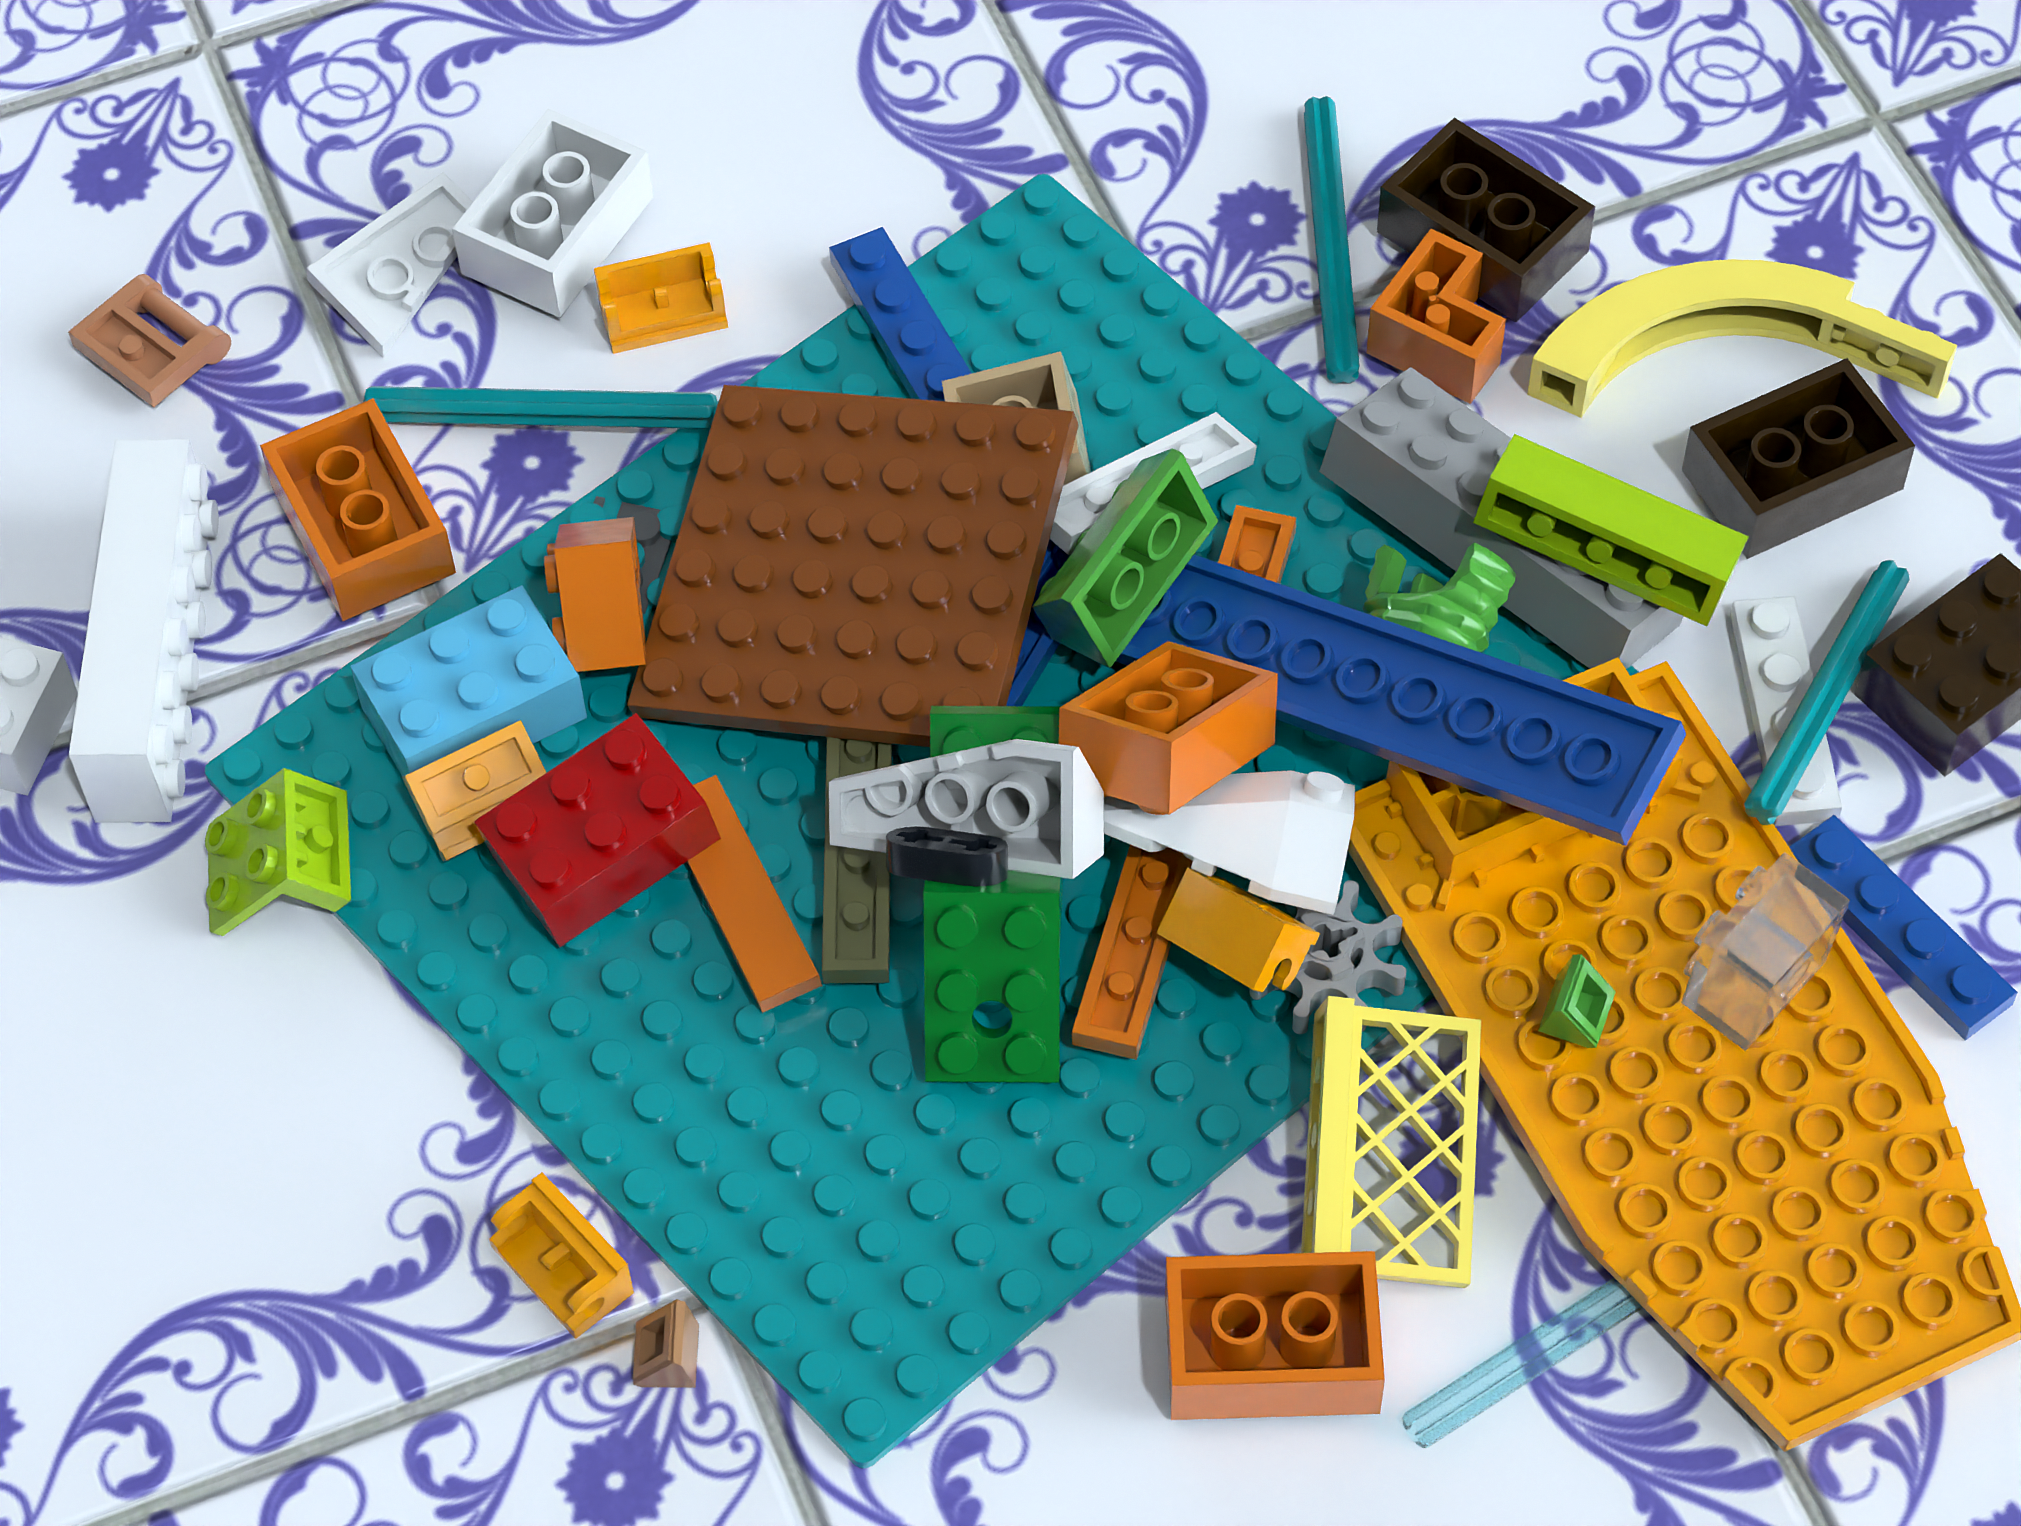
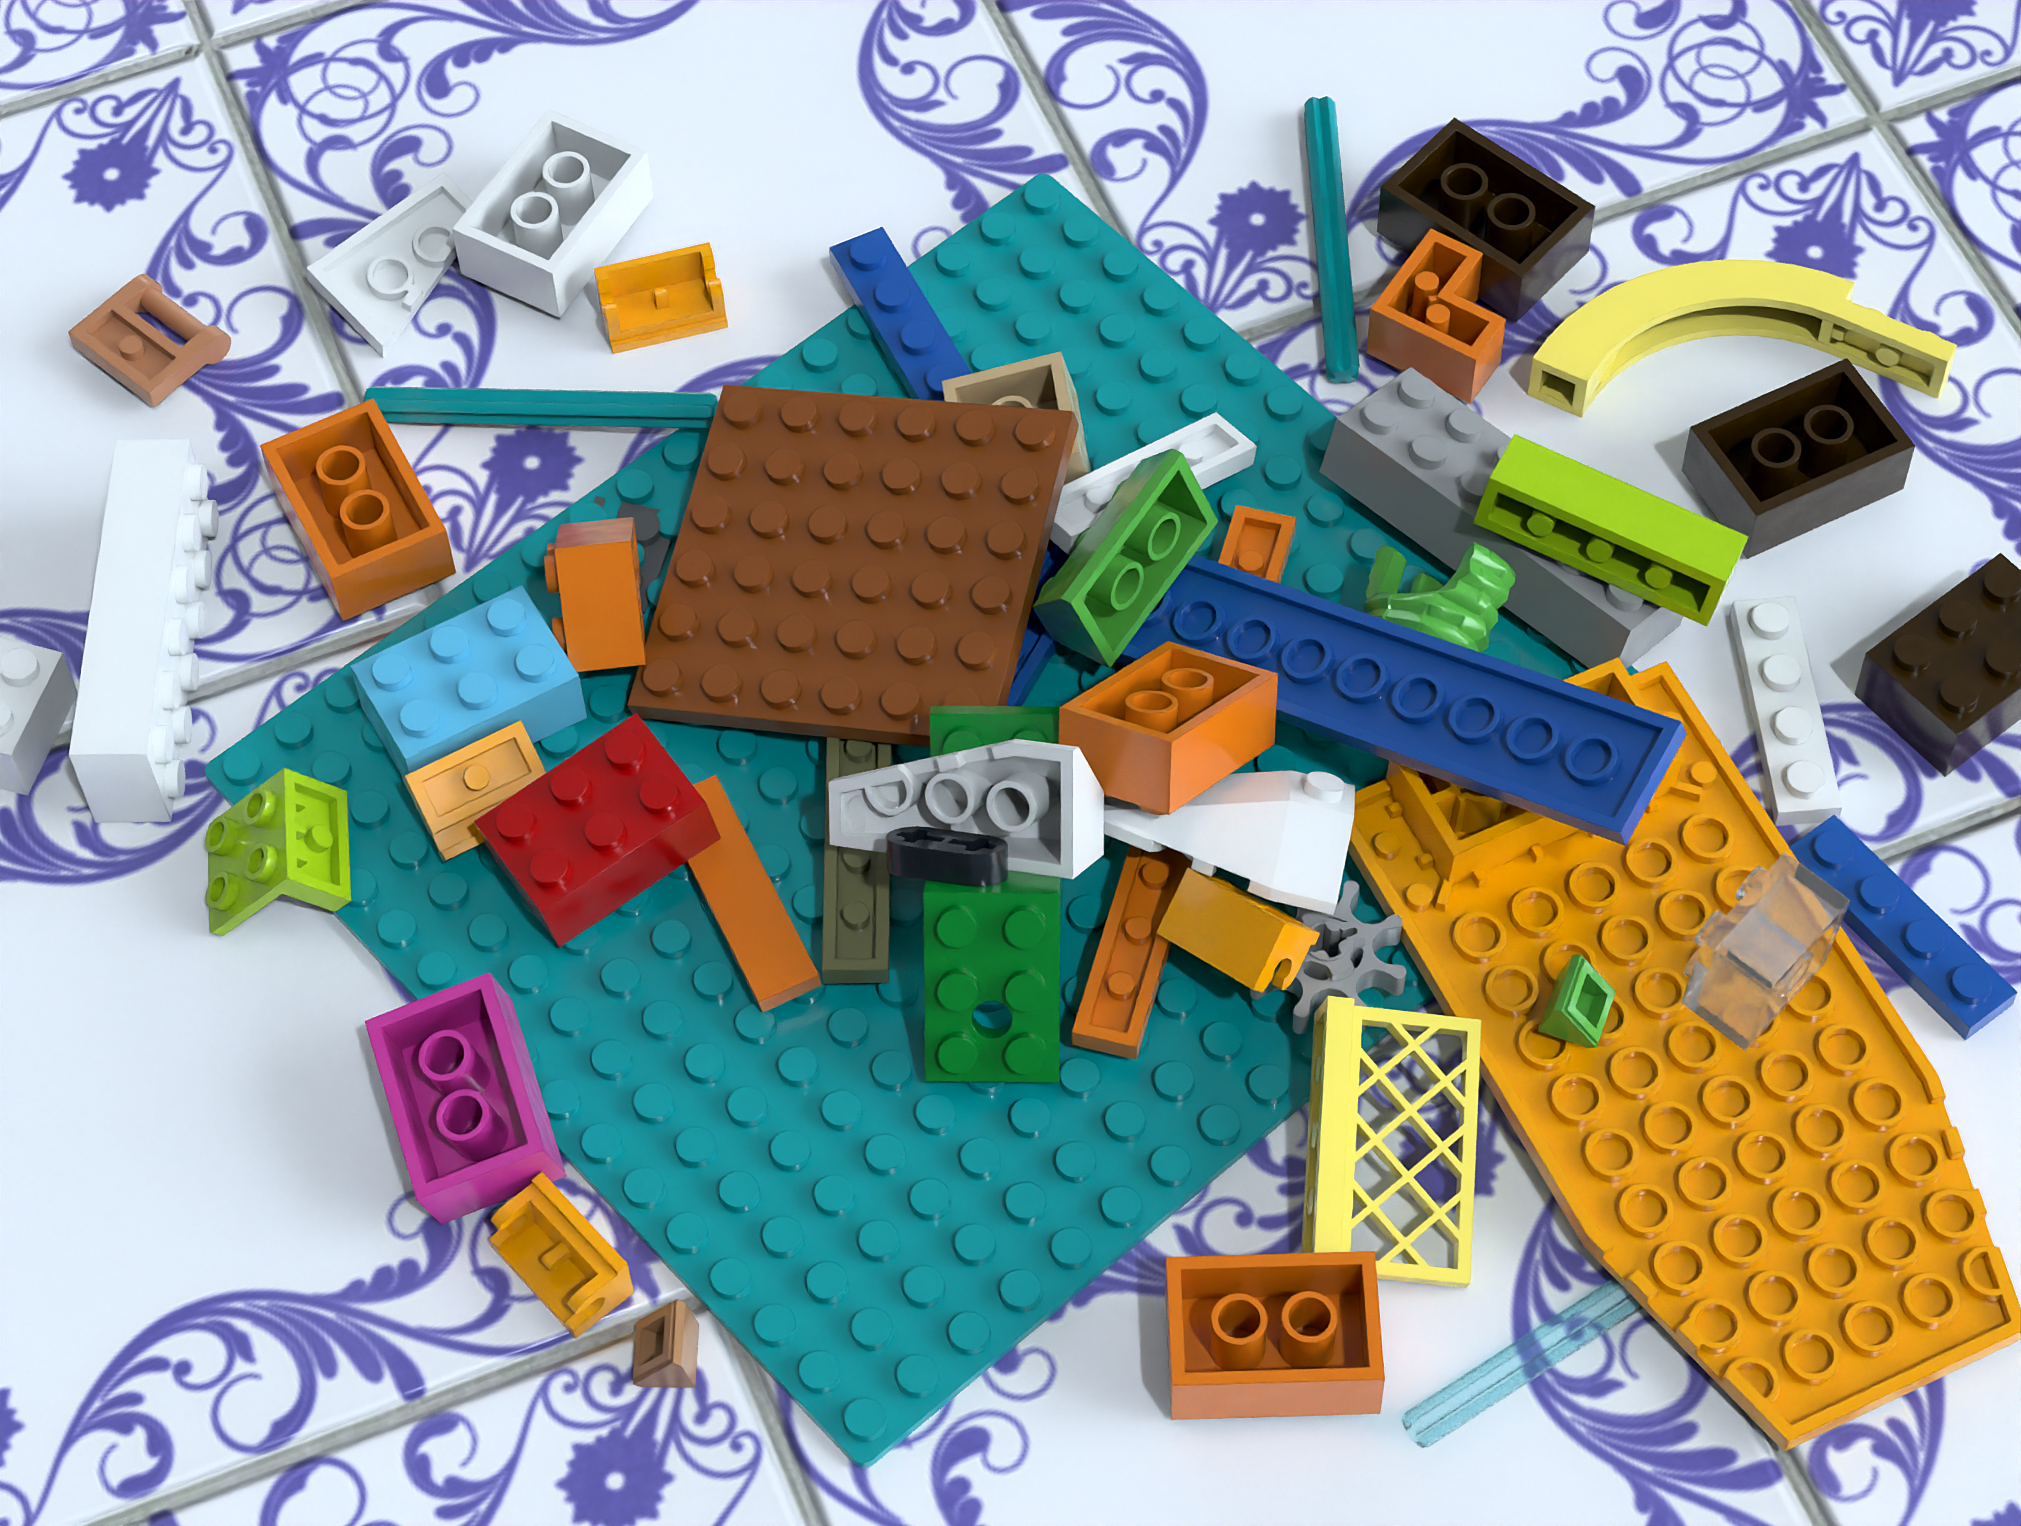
(464, 1098): none -> dark pink brick
(1826, 693): teal axle -> none

